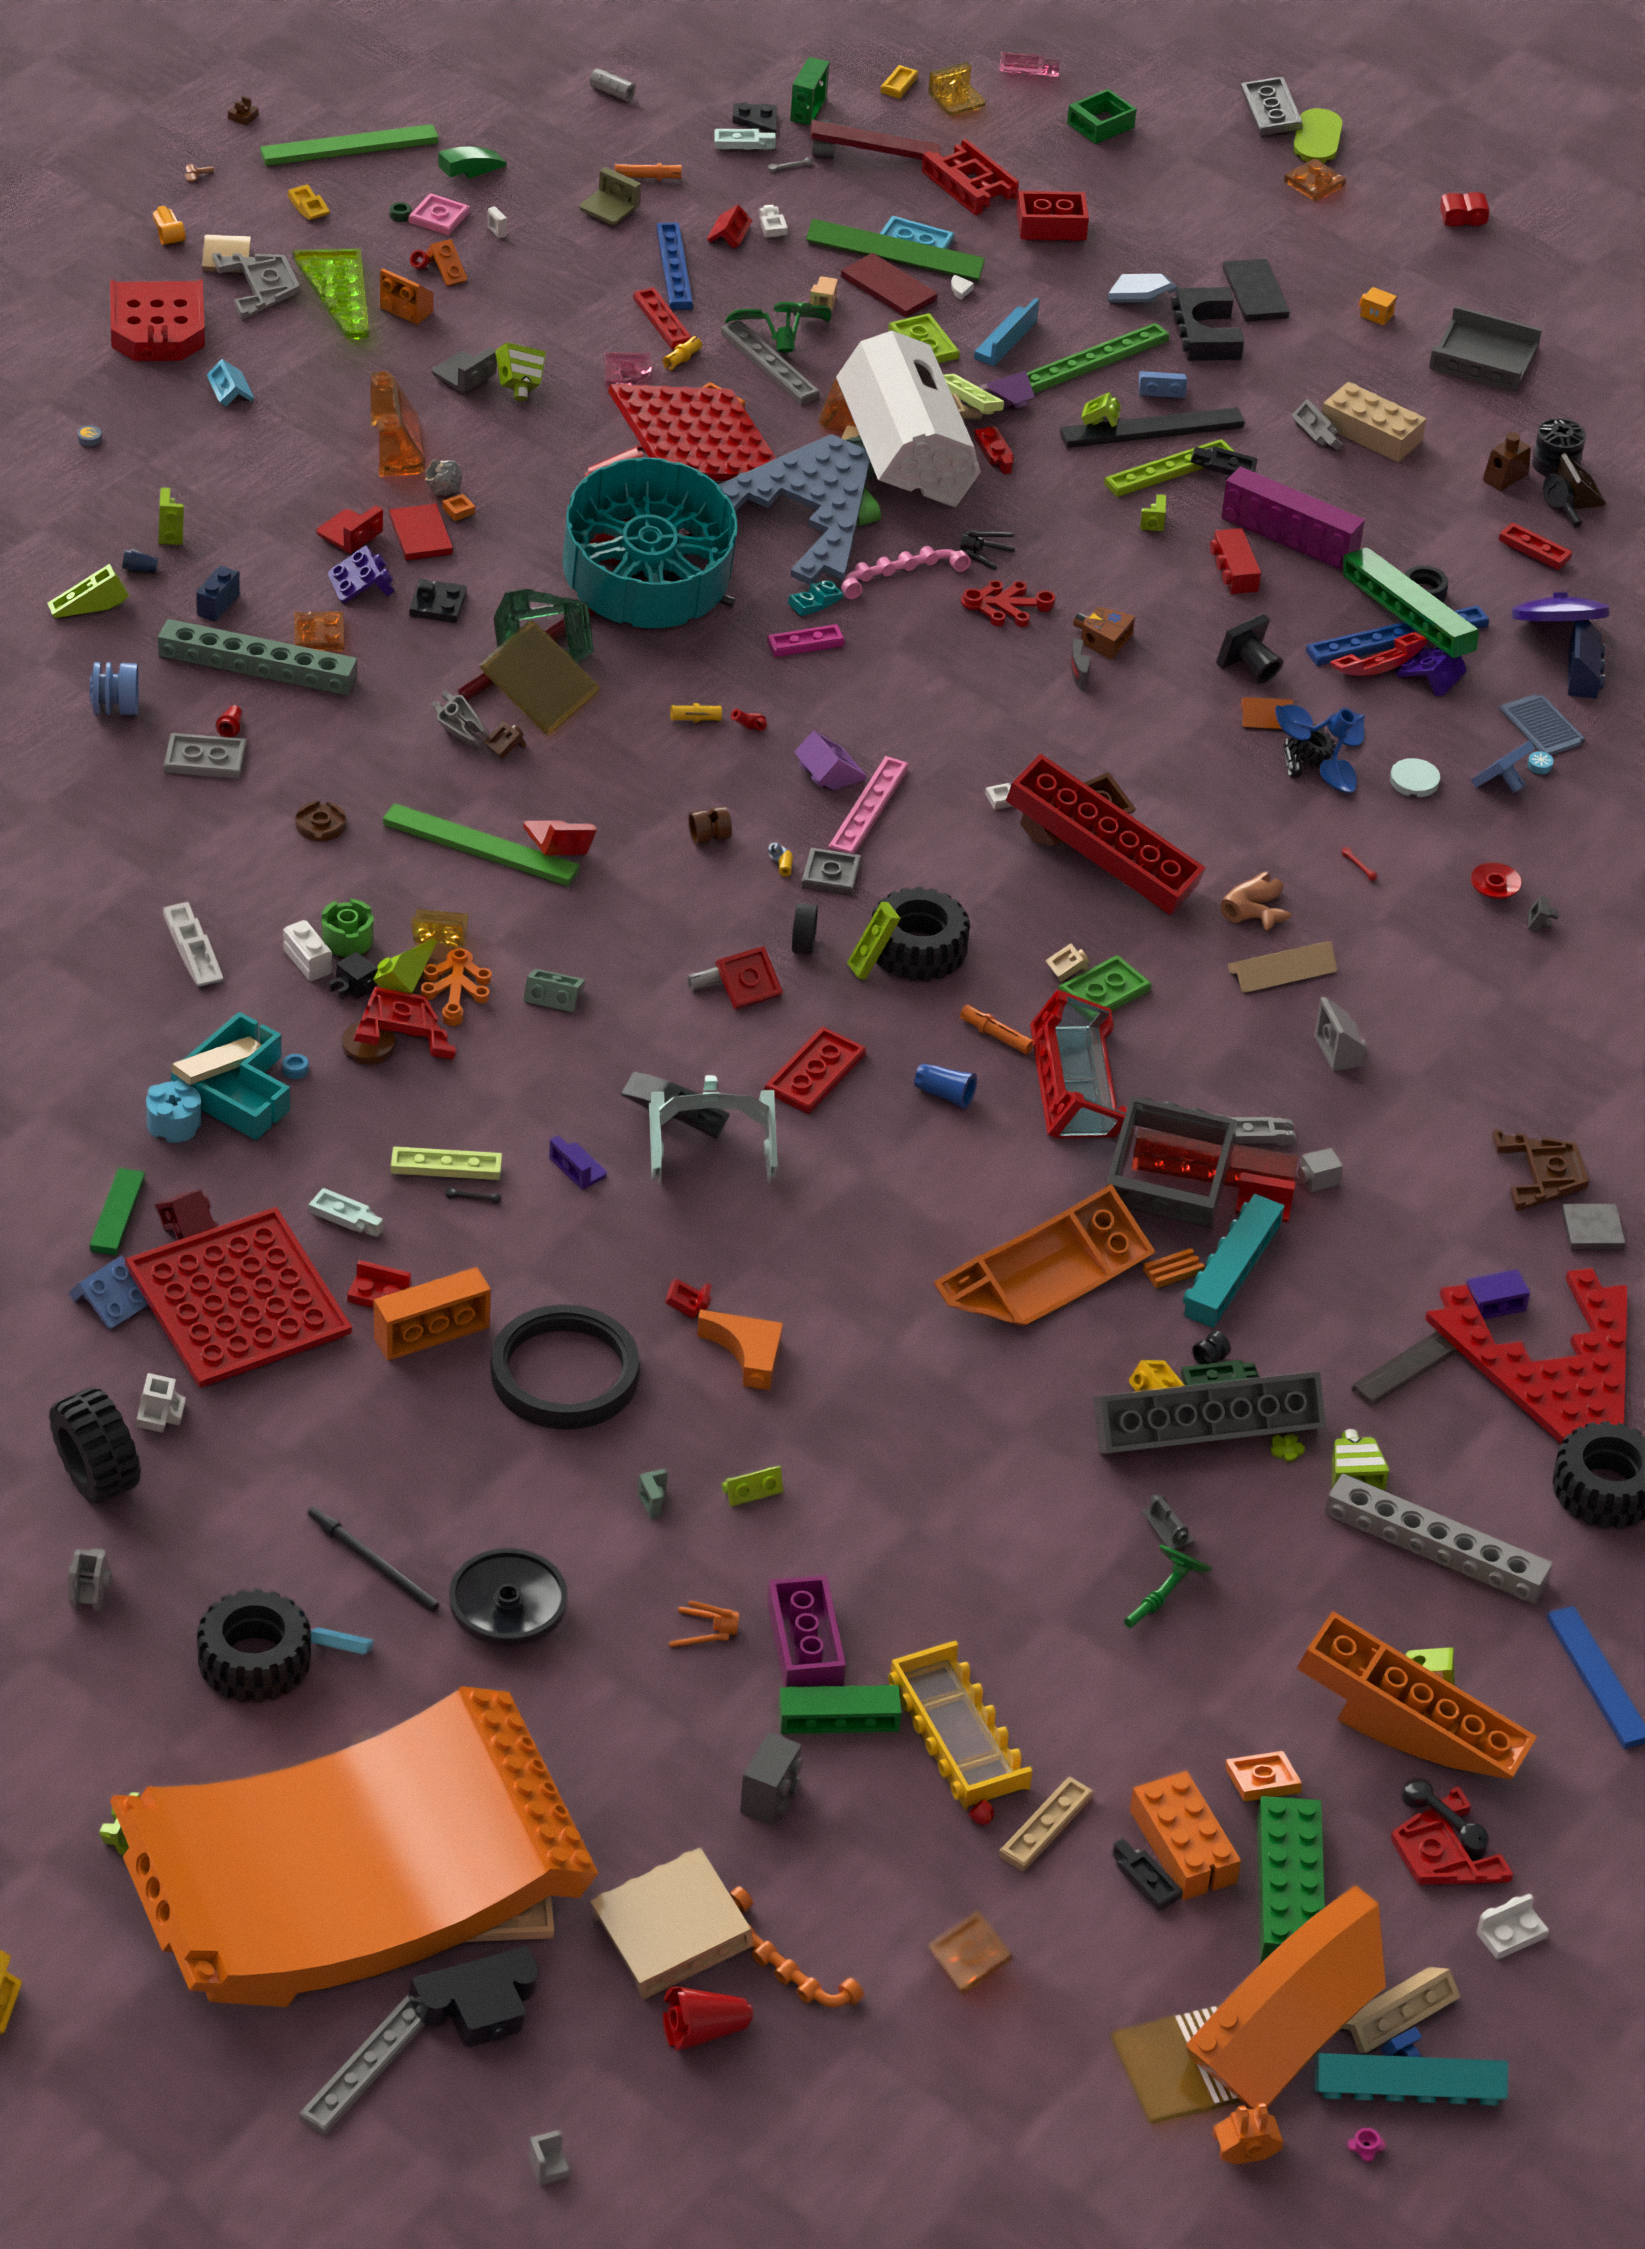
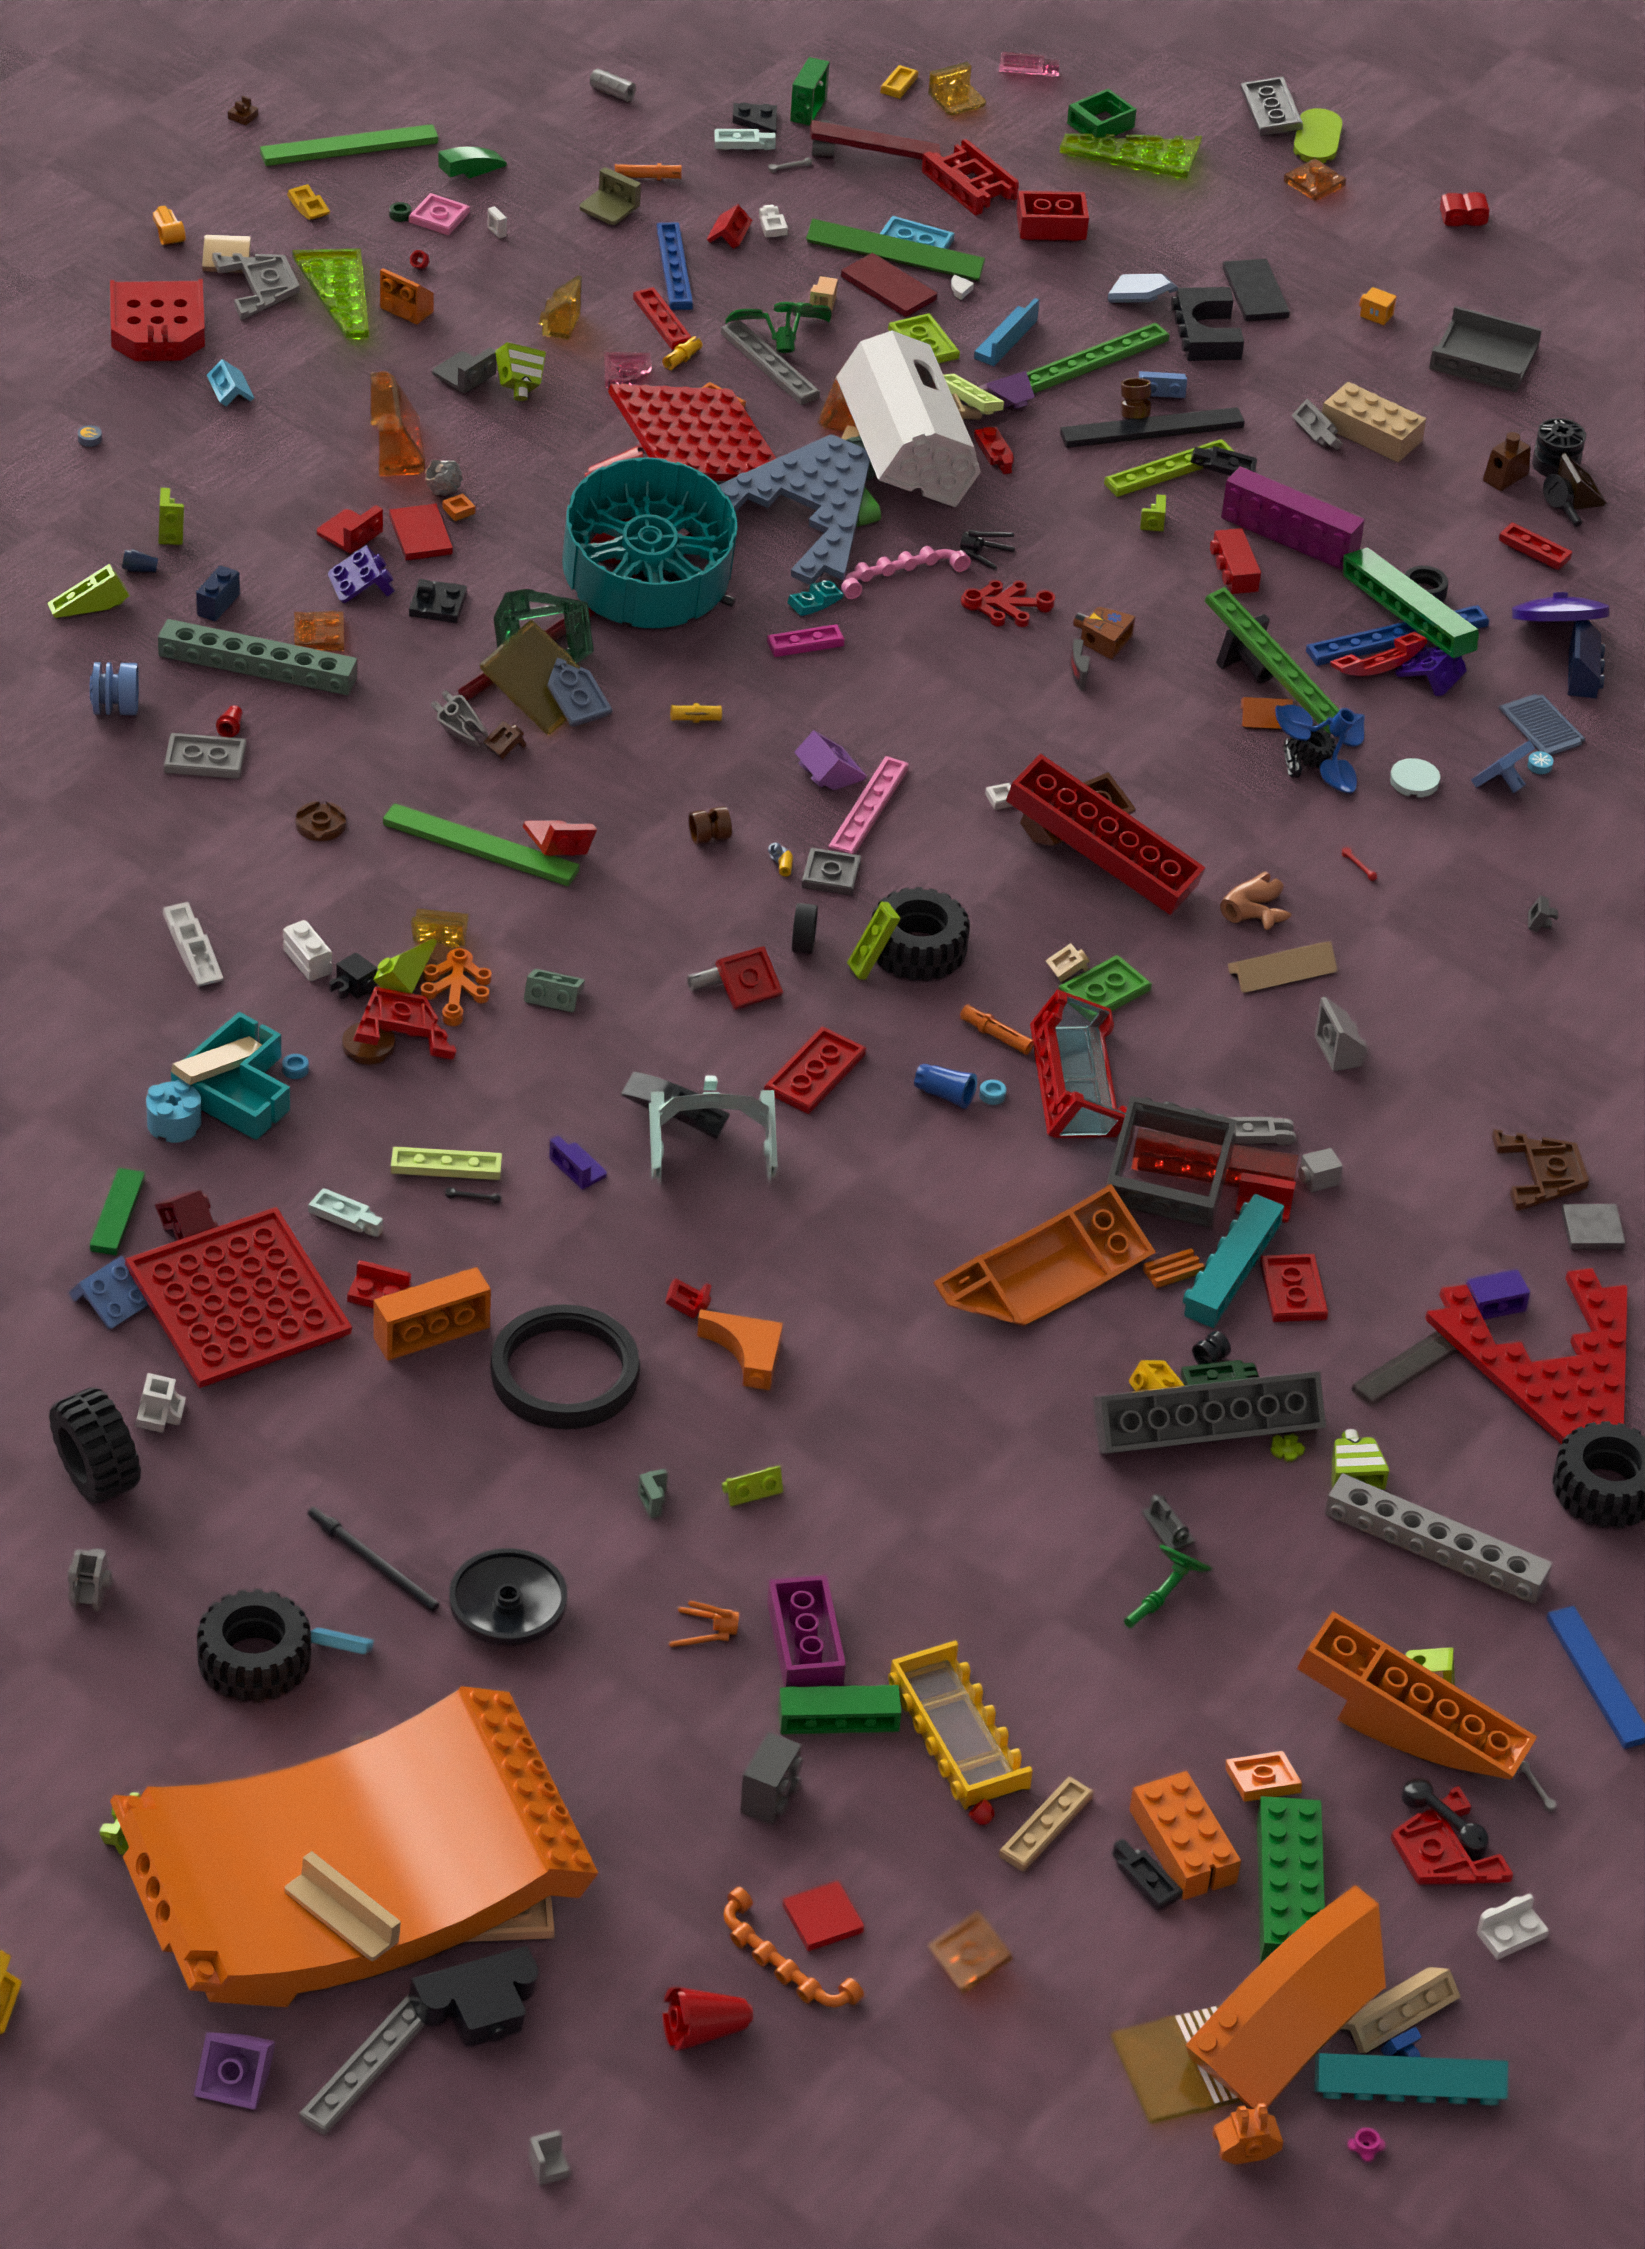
(193, 172): nougat hand -> none
(234, 2068): none -> medium lavender slope
(344, 1908): none -> tan panel
(348, 927): bright green brick -> none
(447, 261): orange bracket -> none
(562, 310): none -> clear yellow slope
(577, 694): none -> sand blue tile
(672, 1922): tan panel -> none
(749, 720): red arm -> none
(823, 1915): none -> red tile
(992, 1092): none -> medium azure tile
(1102, 406): lime bracket -> none
(1136, 395): none -> reddish brown wheel
(1141, 152): none -> clear neon green wing
(1272, 656): none -> bright green tile
(1293, 1287): none -> red tile
(1496, 880): red dish -> none
(1550, 1804): none -> light grey hinge

